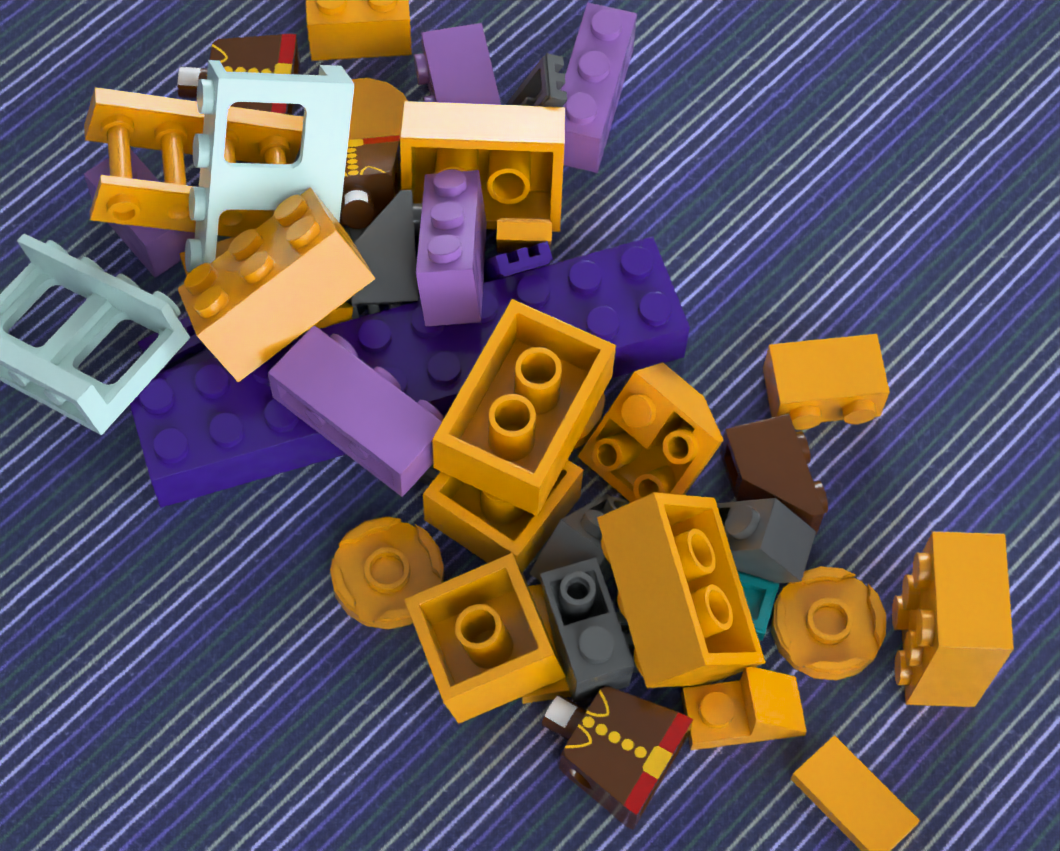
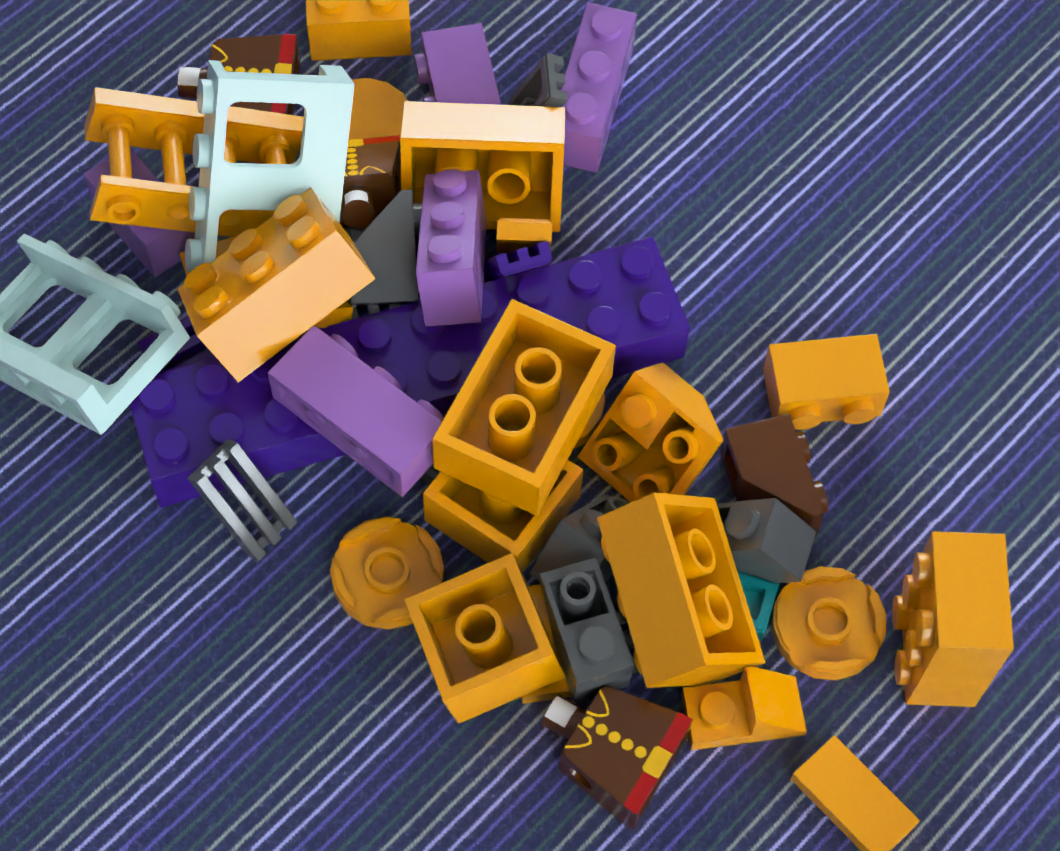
(268, 529): none -> dark grey tile

